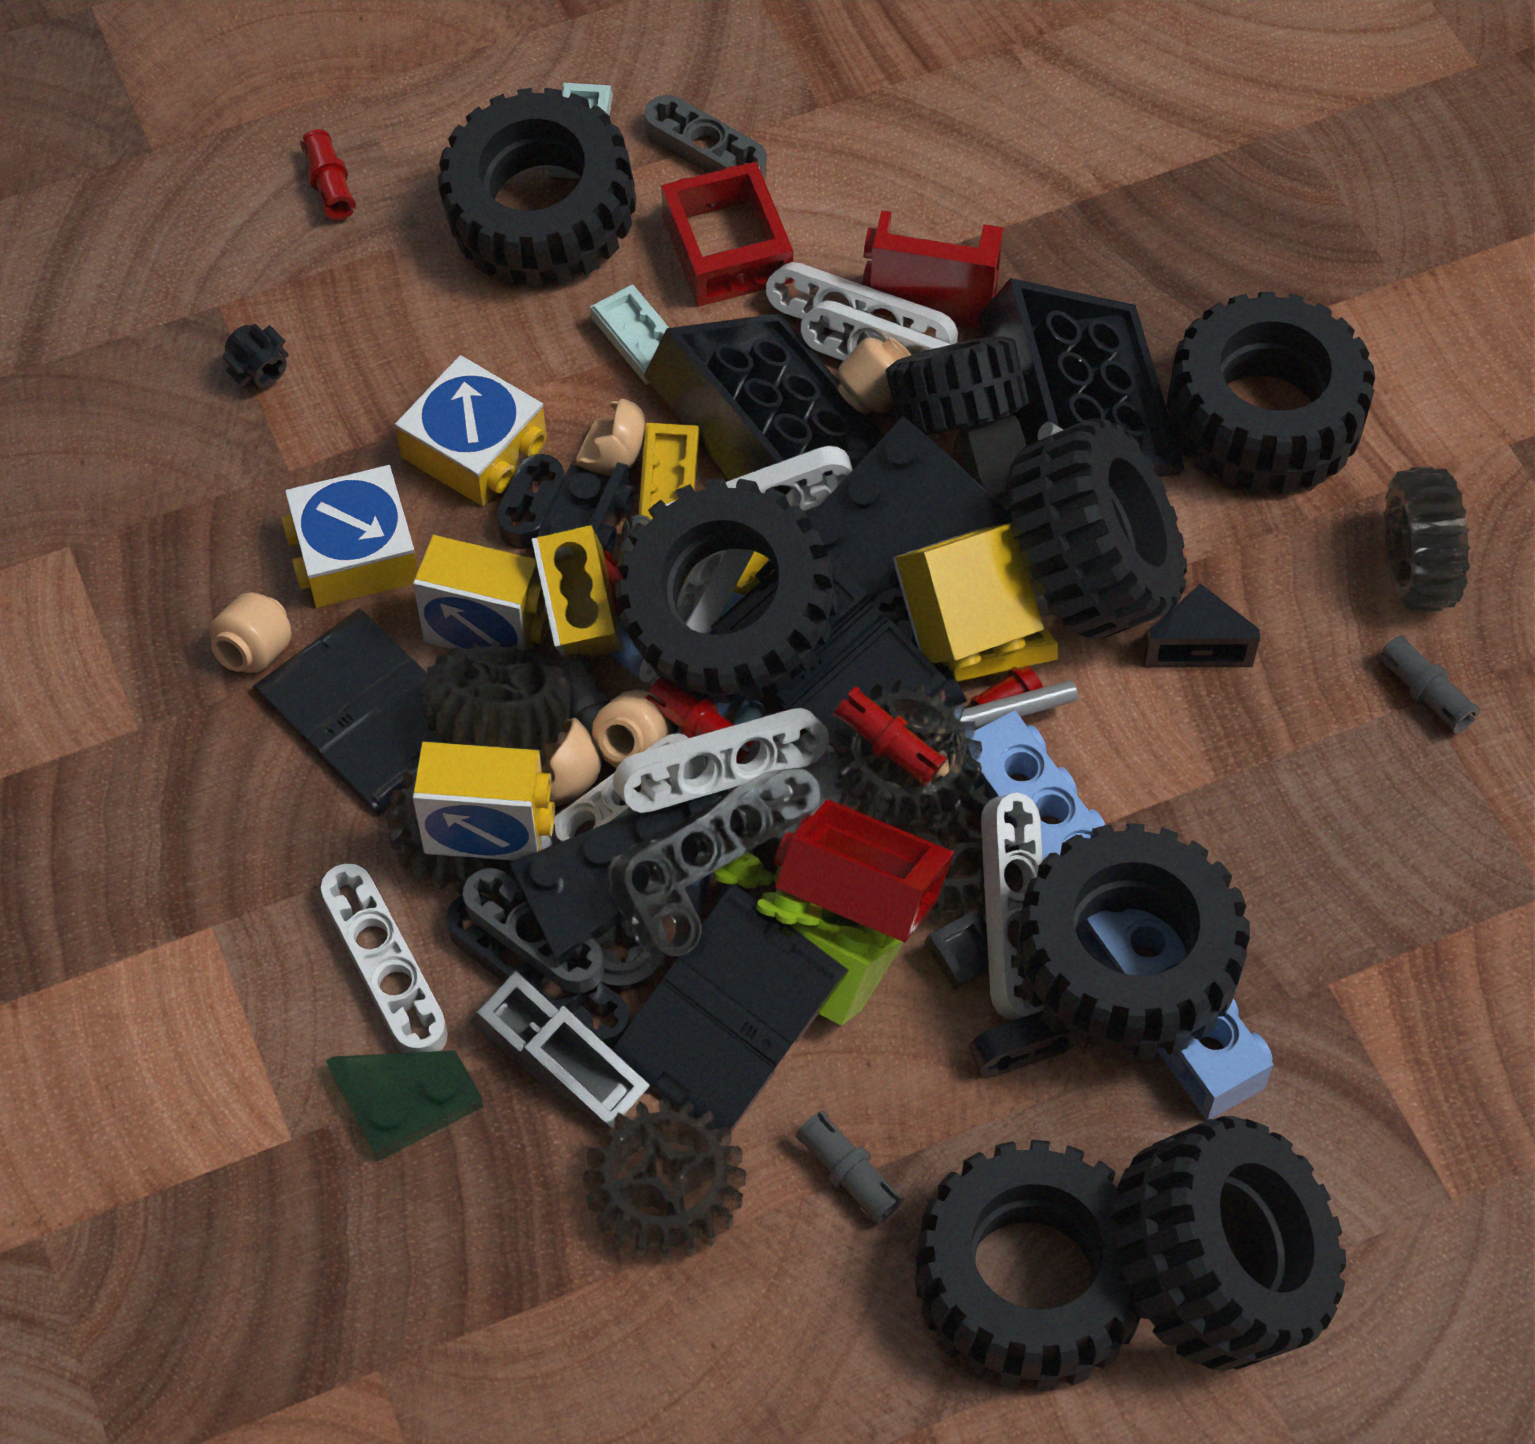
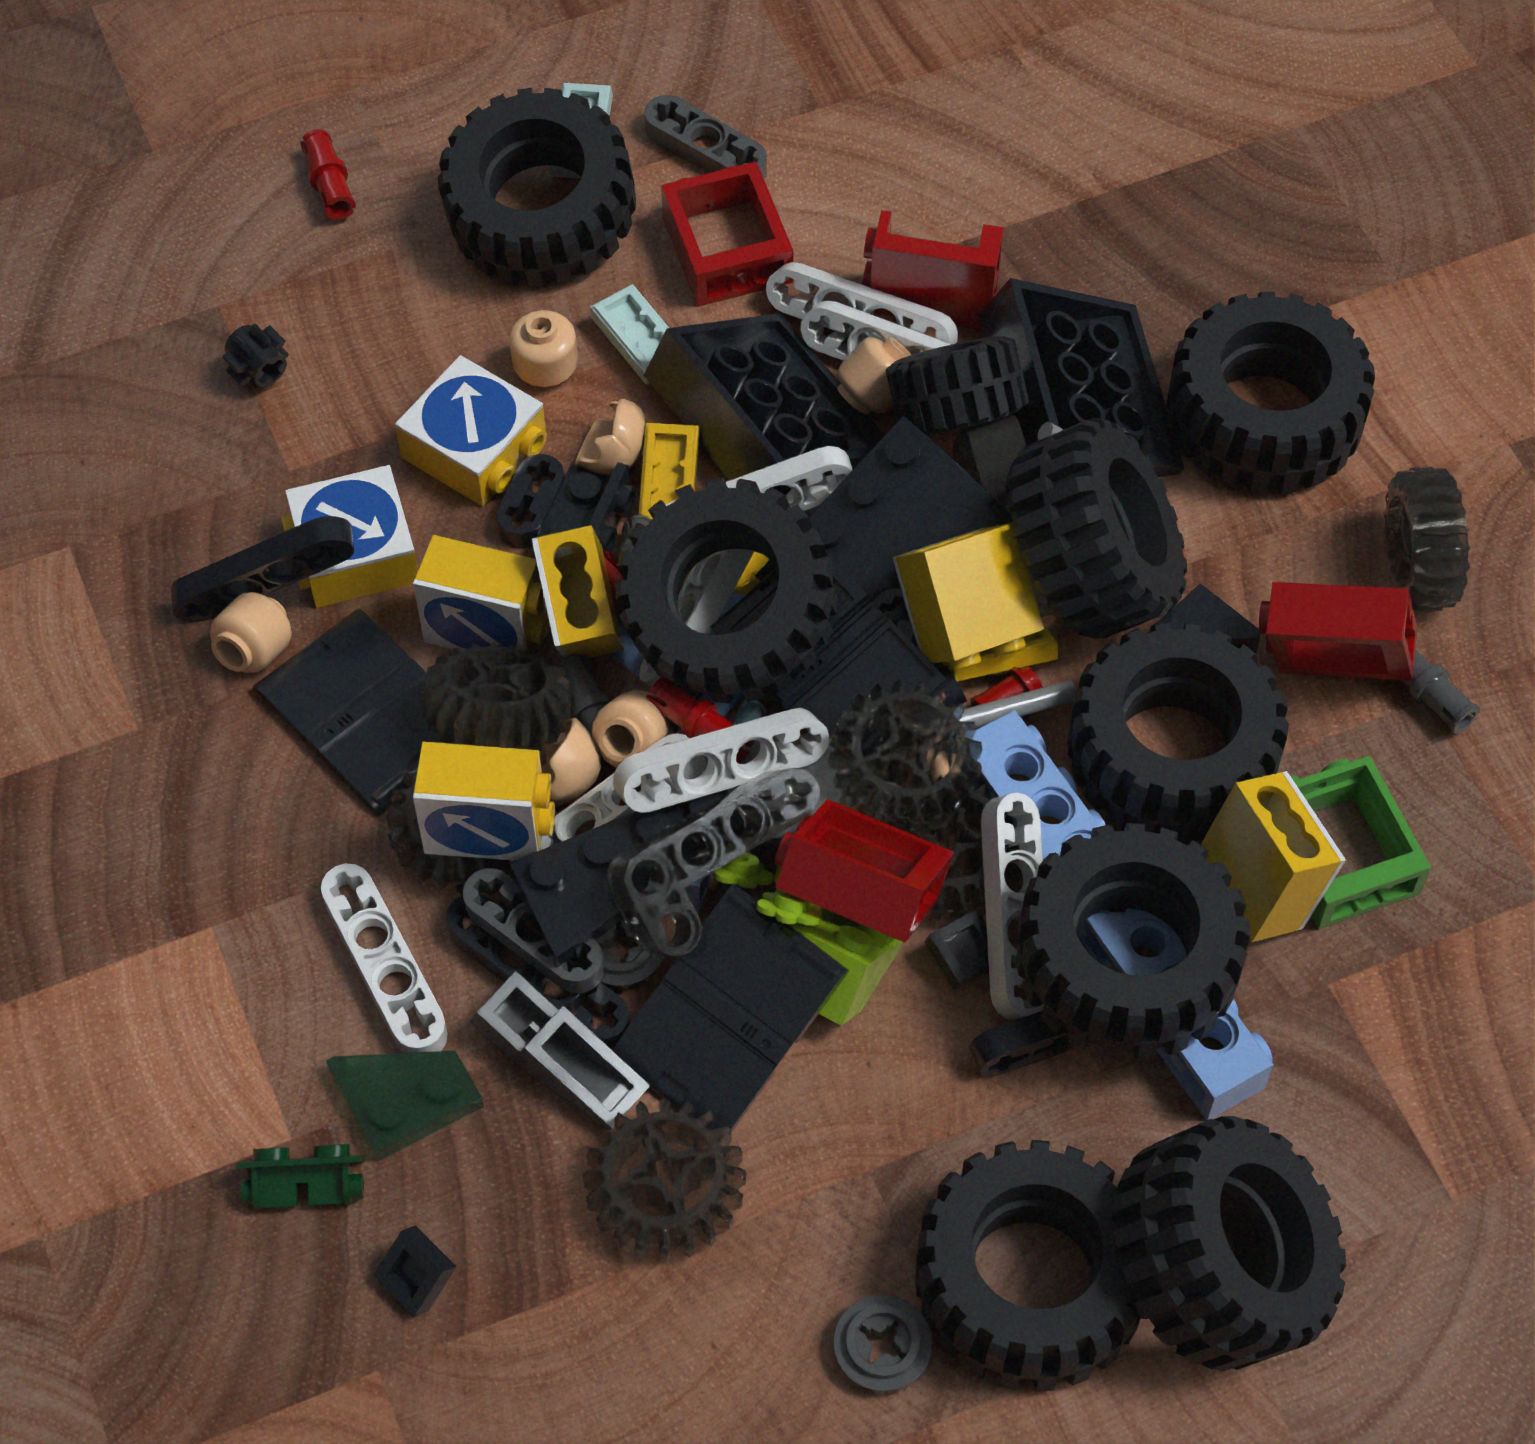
(263, 567): none -> black beam
(276, 1177): none -> dark green hinge
(414, 1270): none -> black plate
(543, 348): none -> light nougat head
(849, 1167): dark grey pin -> none
(876, 1317): none -> dark grey gear
(889, 736): red pin -> none
(1177, 671): none -> black tyre
(1274, 853): none -> yellow piece
(1340, 630): none -> red window
(1380, 884): none -> bright green window

